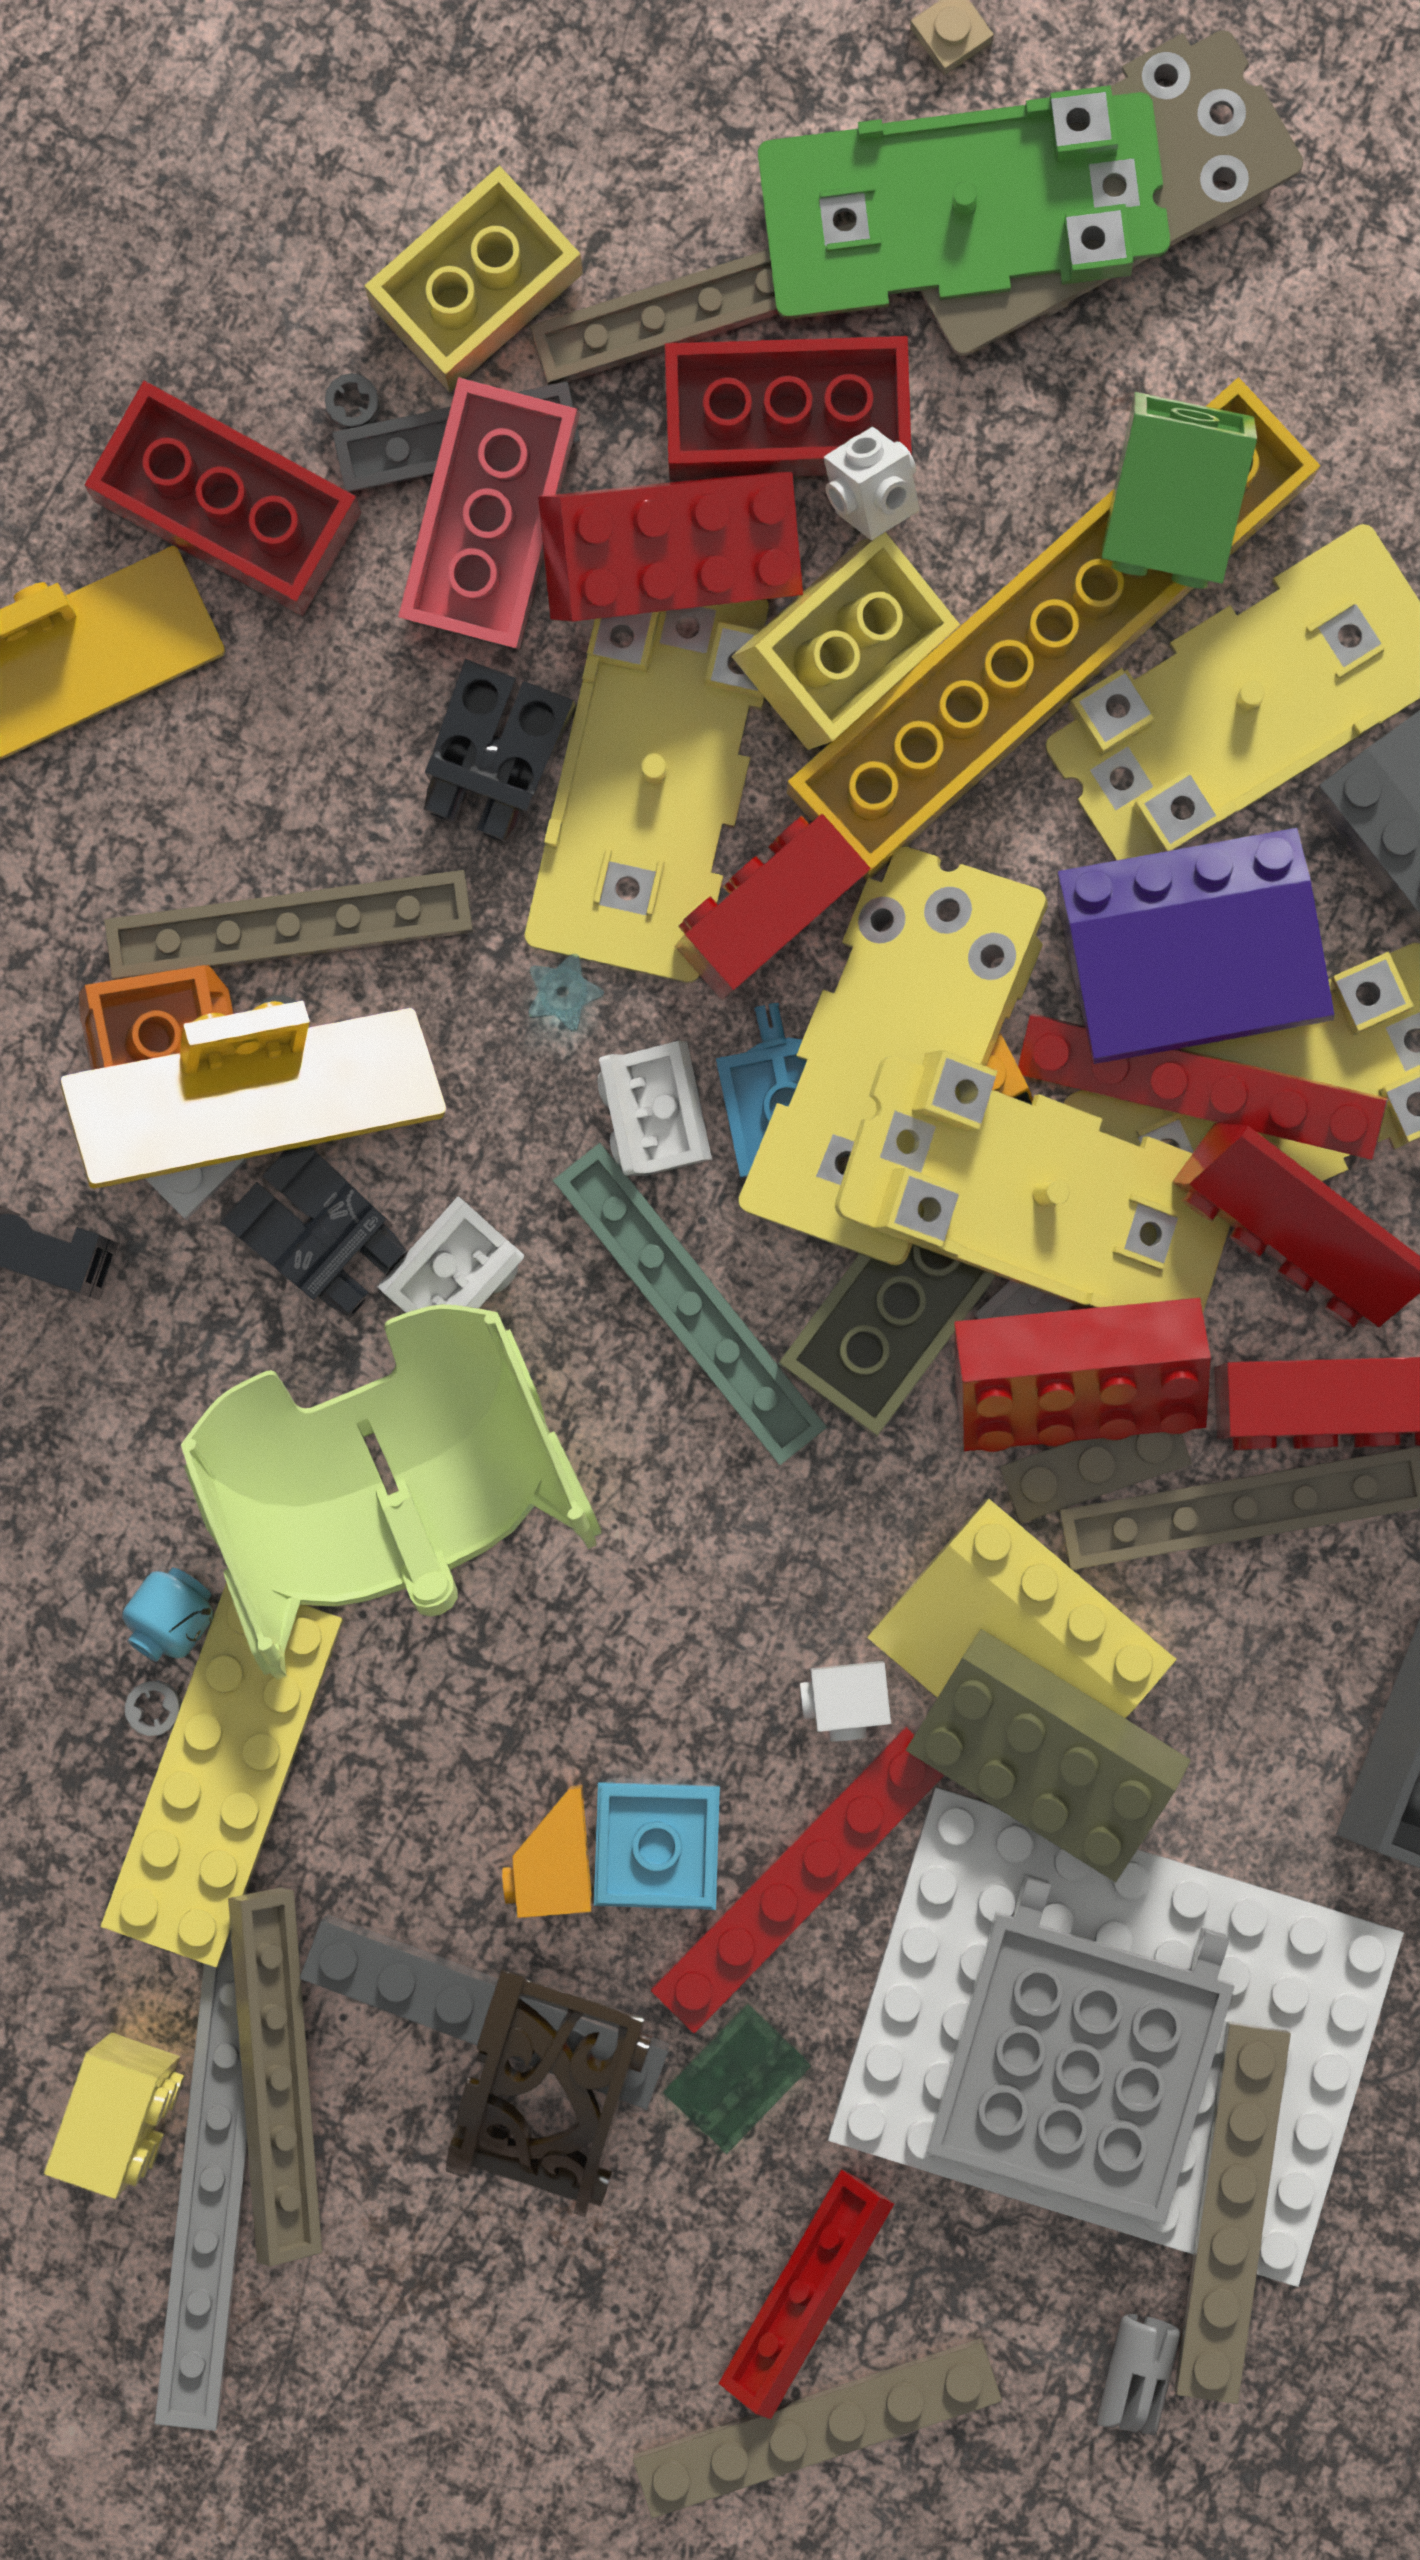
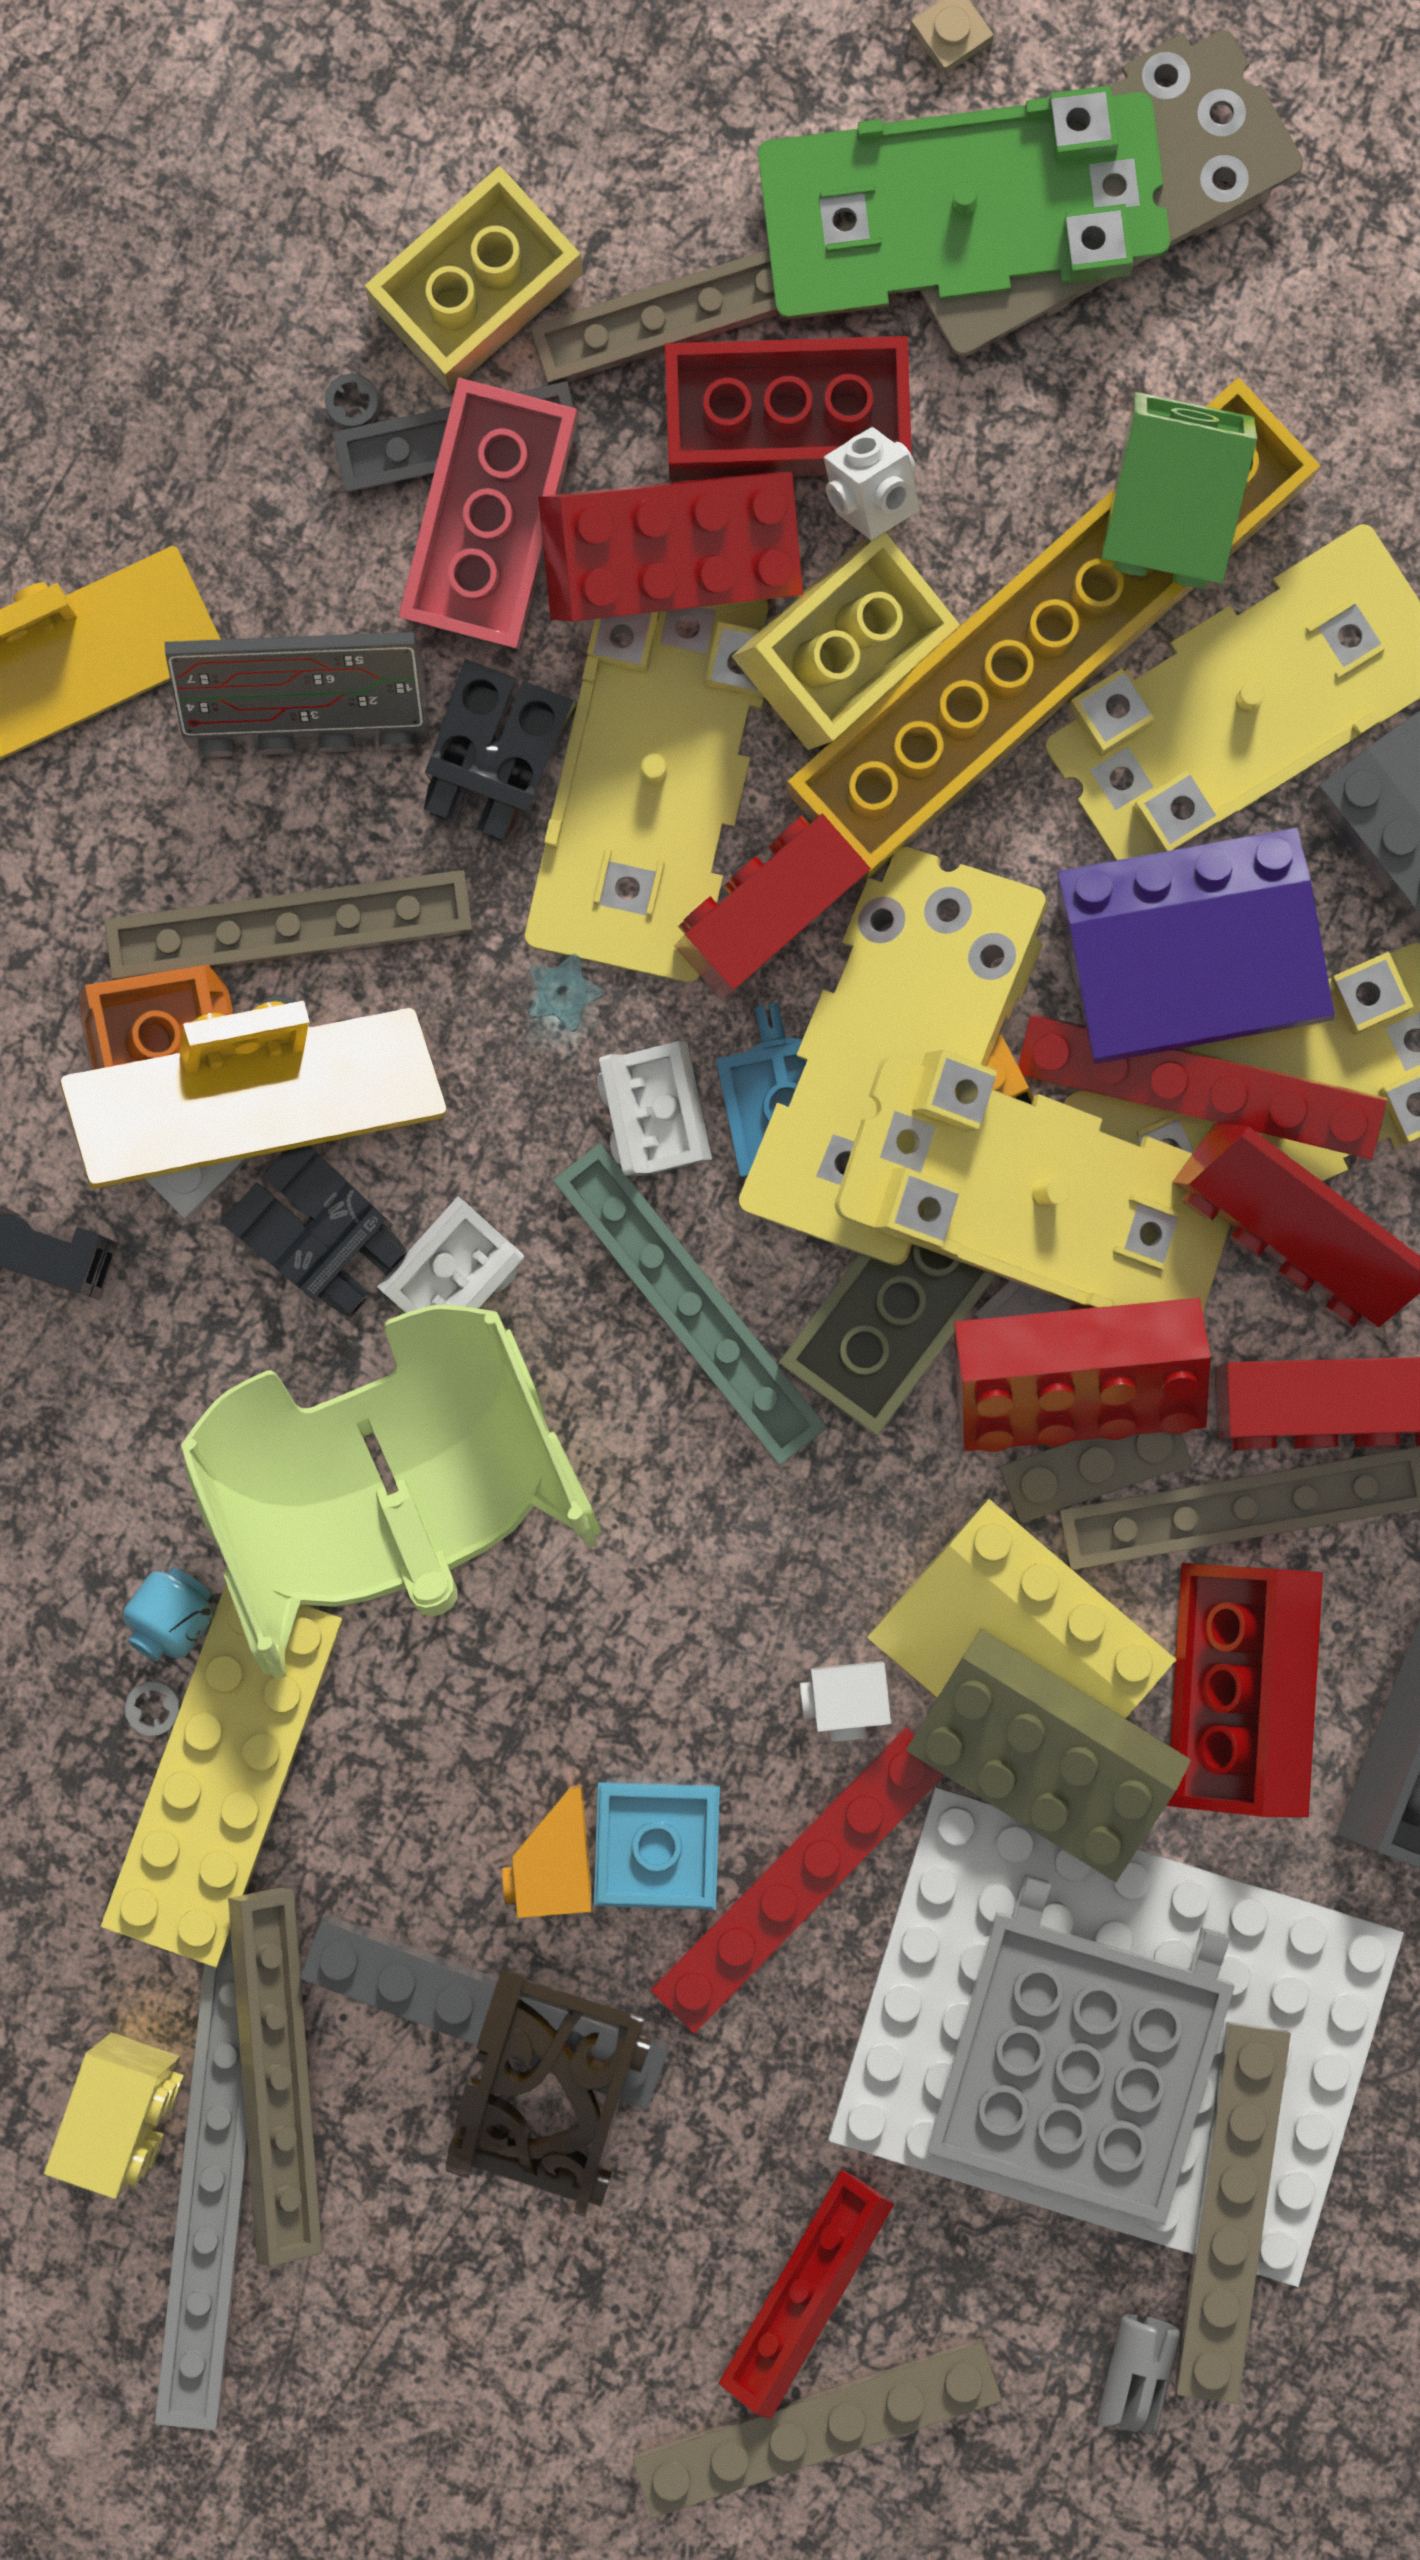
(223, 498): red brick -> none
(299, 692): none -> dark grey slope
(736, 2077): clear green plate -> none
(1246, 1688): none -> red slope

